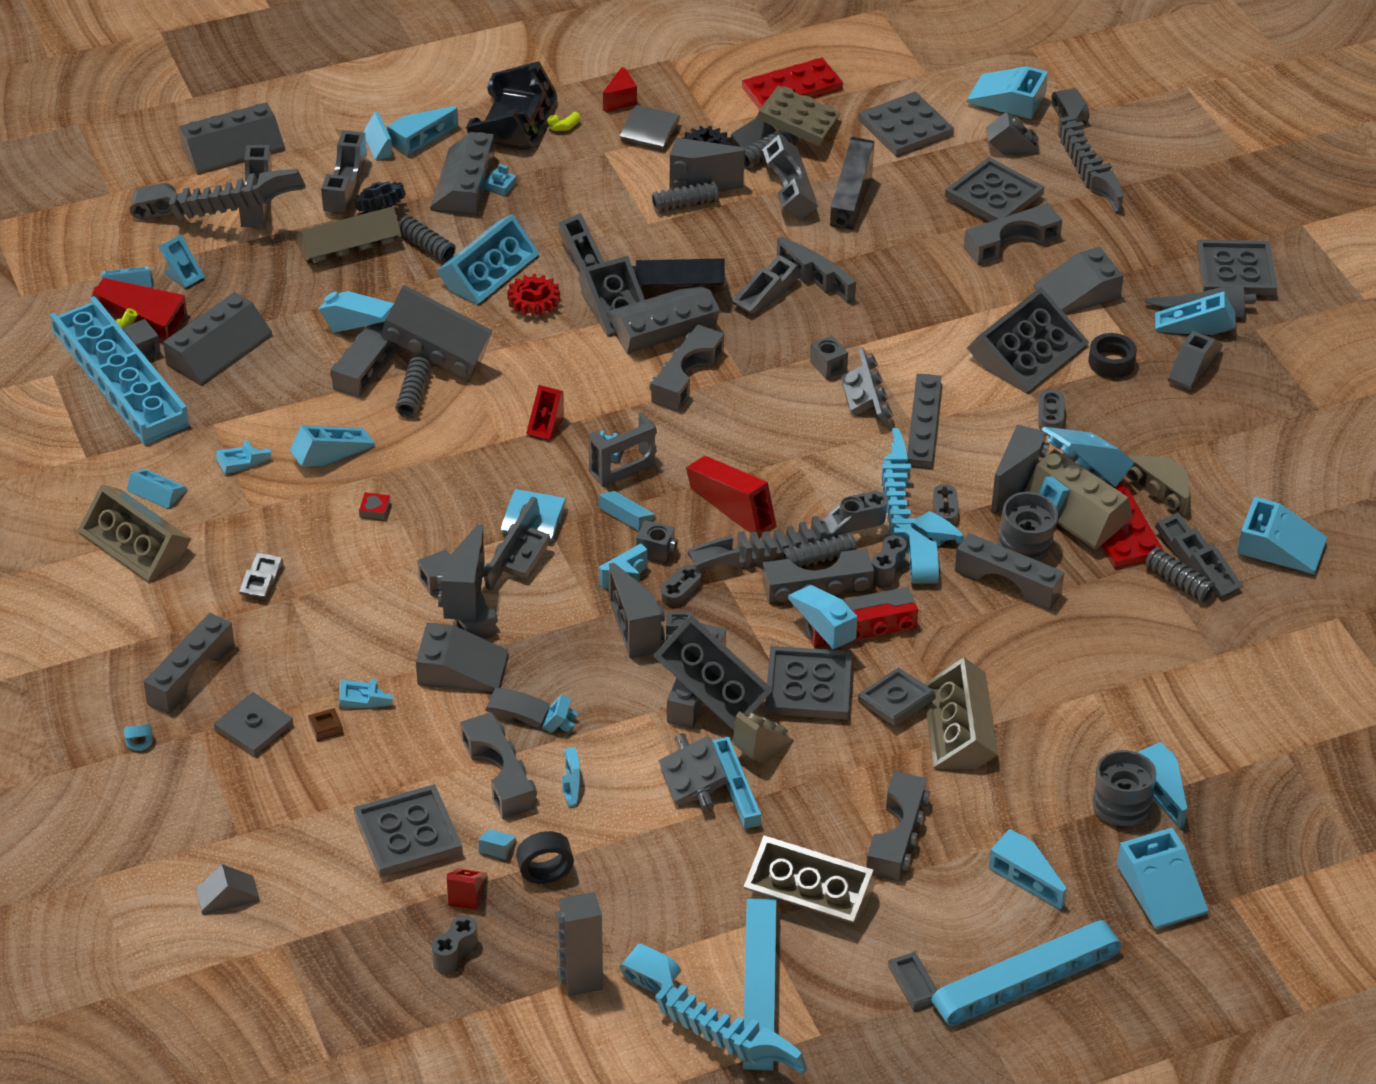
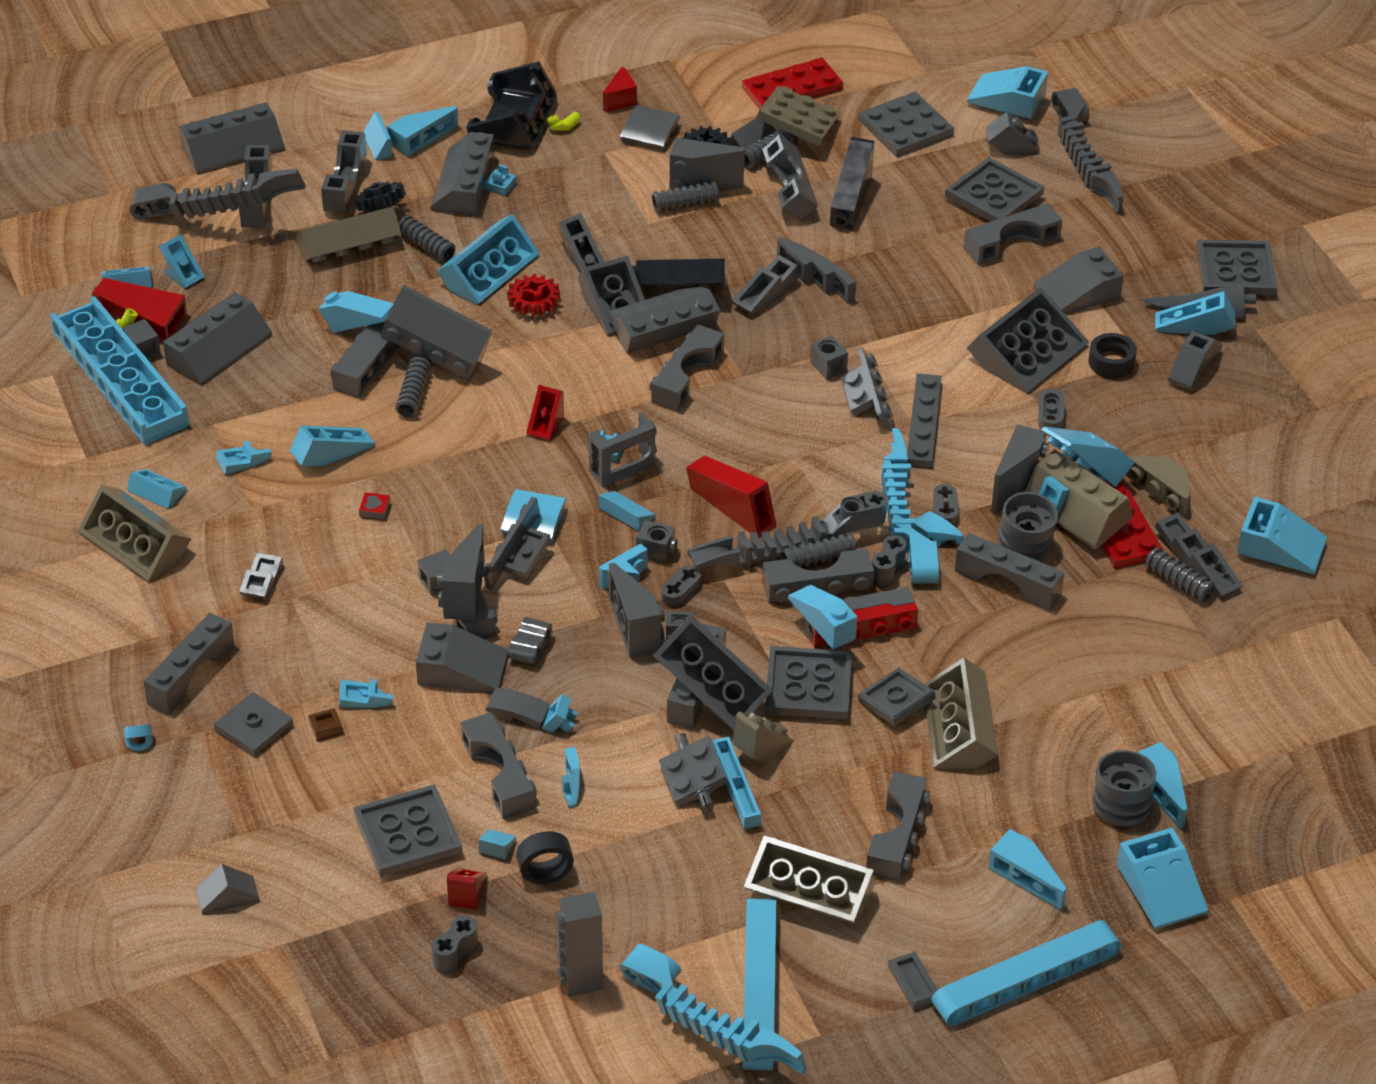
(530, 641): none -> dark grey axle

